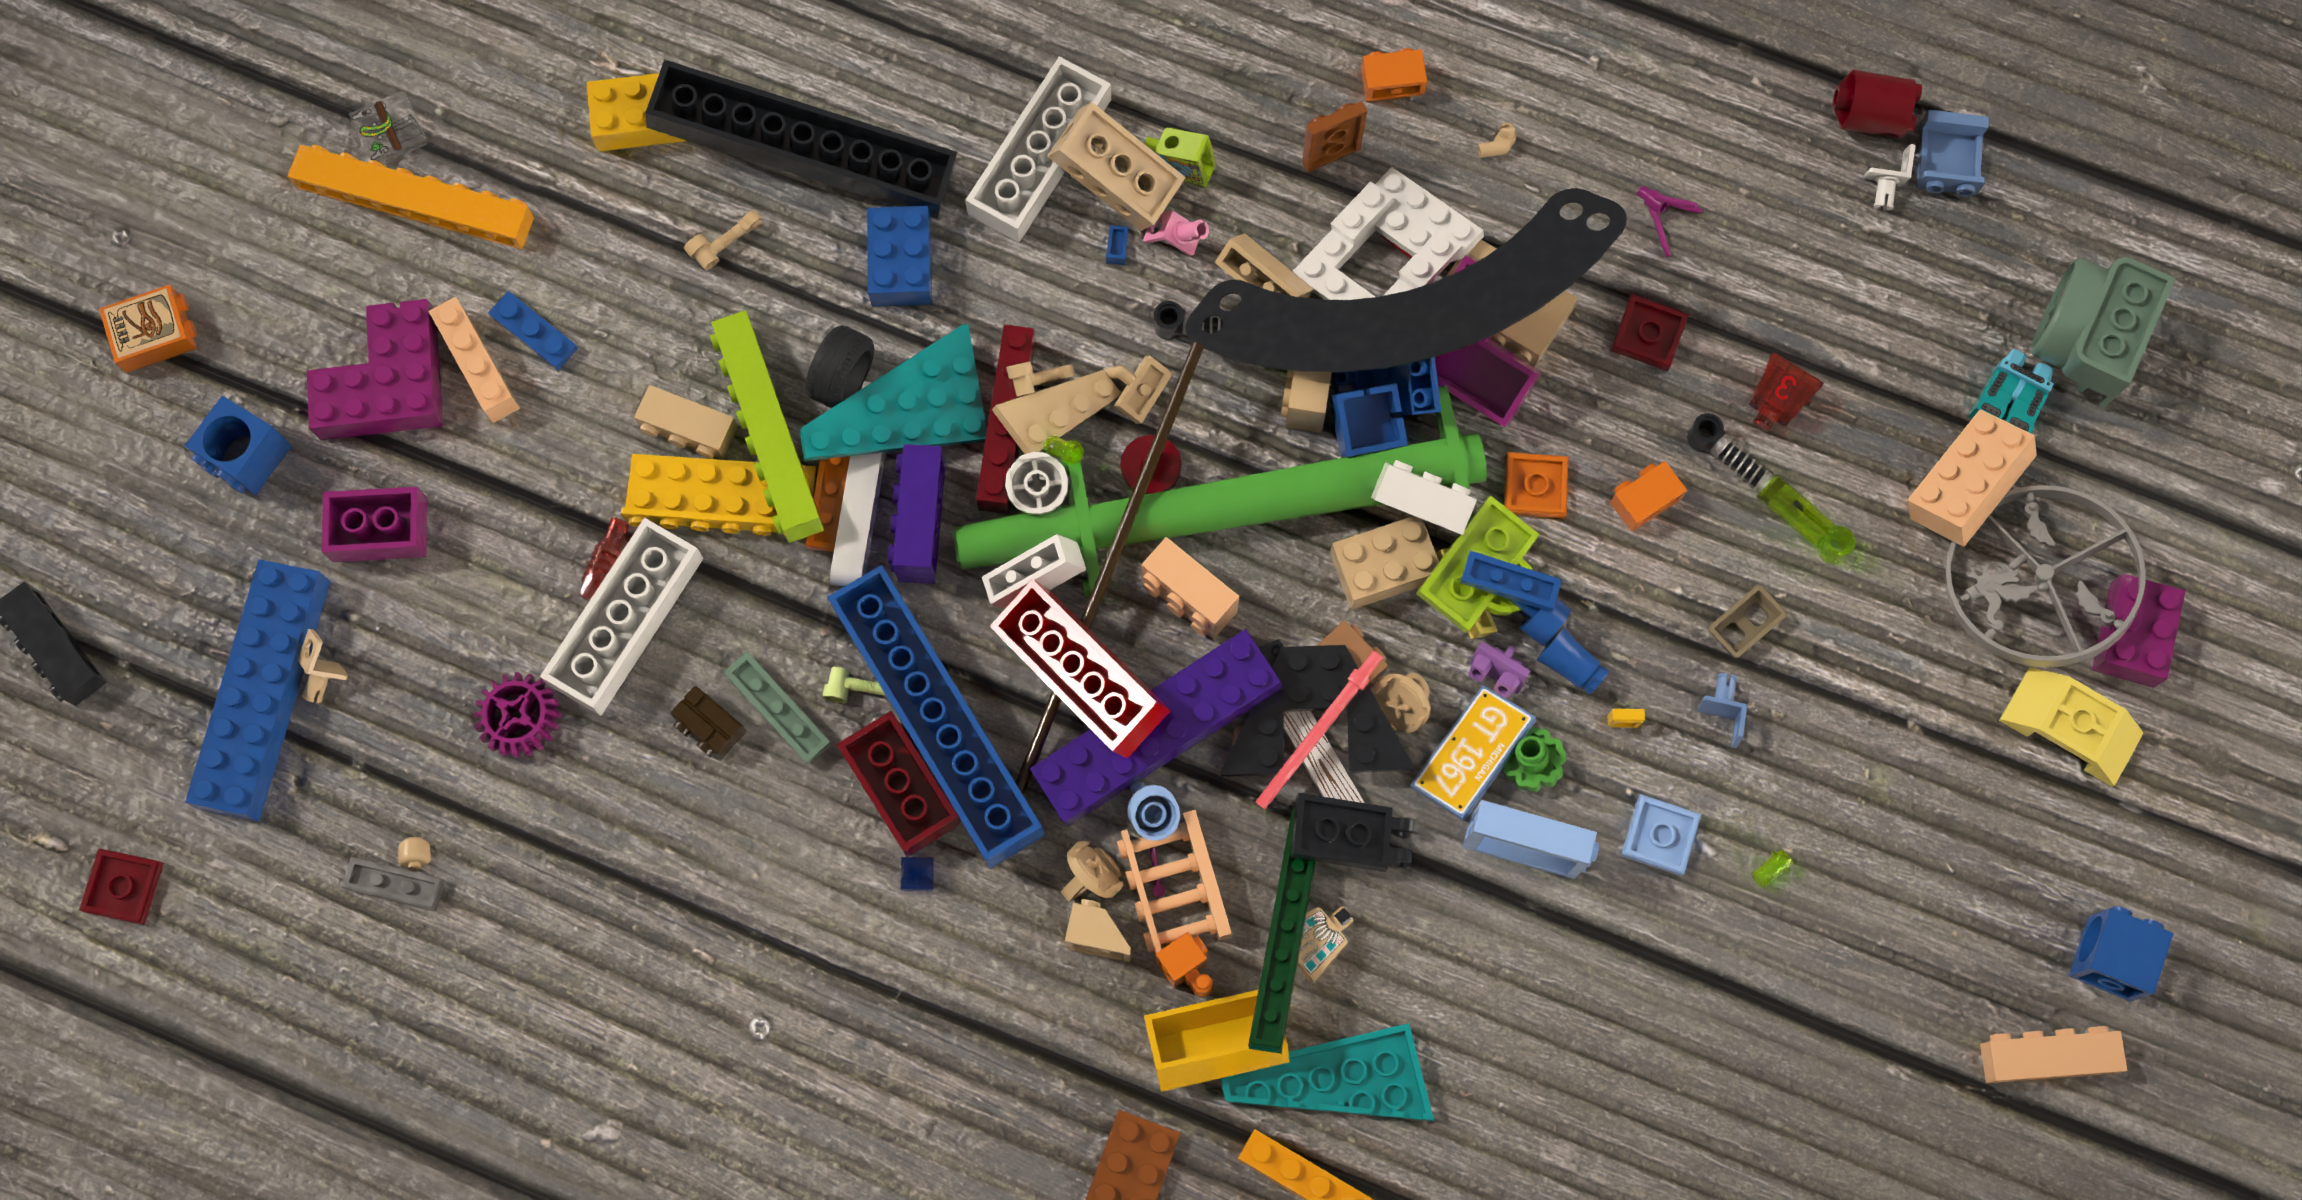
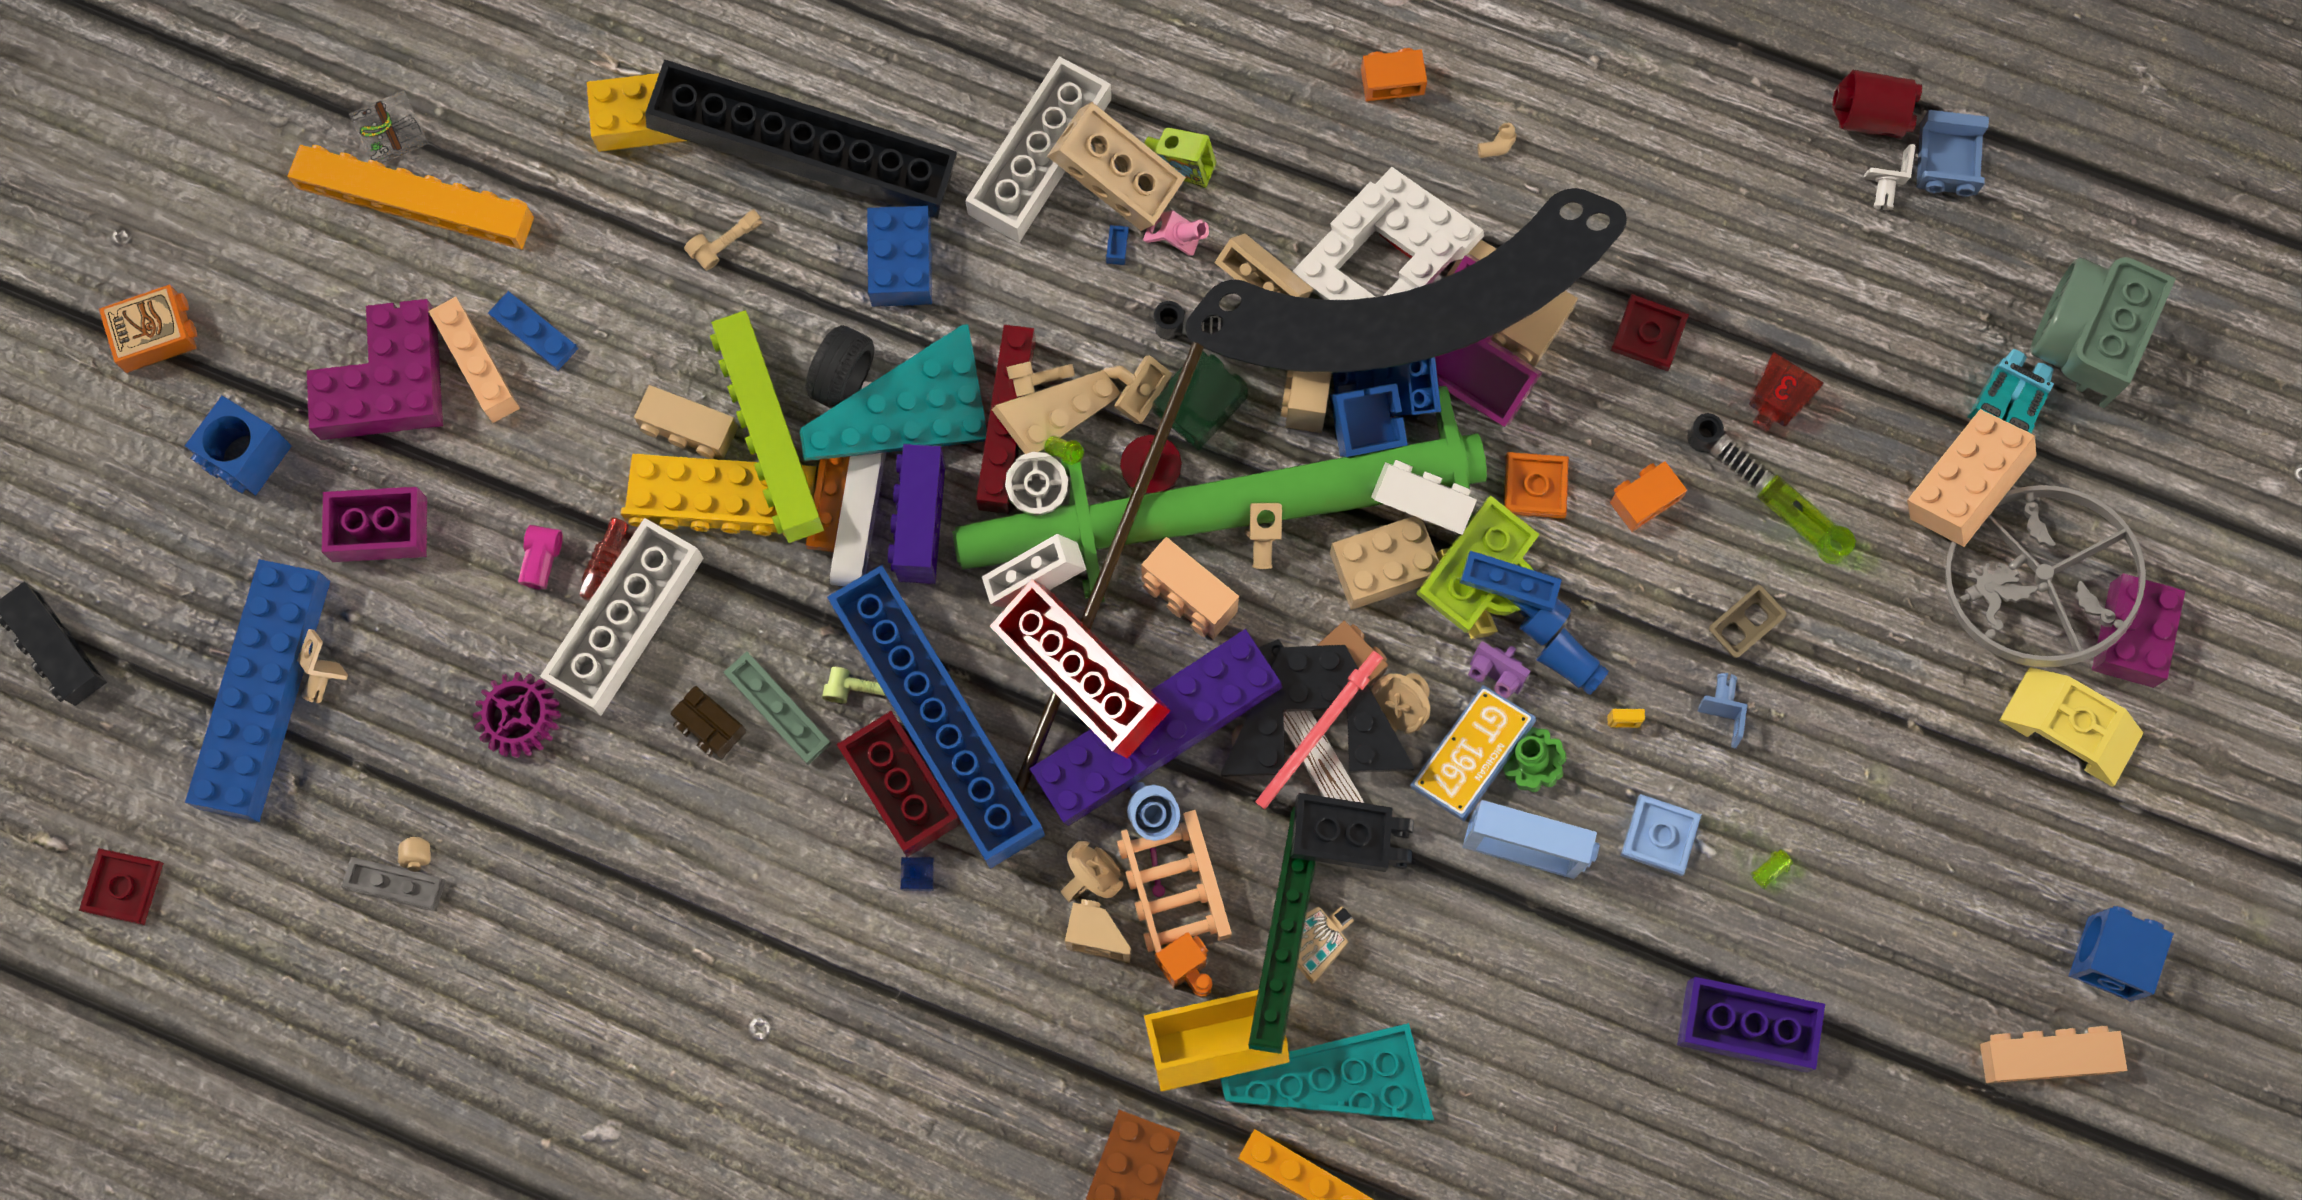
(540, 548): none -> dark pink piece
(1207, 402): none -> clear green brick
(1264, 536): none -> tan bracket
(1334, 136): dark orange plate -> none
(1657, 204): magenta plant -> none
(1751, 1024): none -> dark purple brick

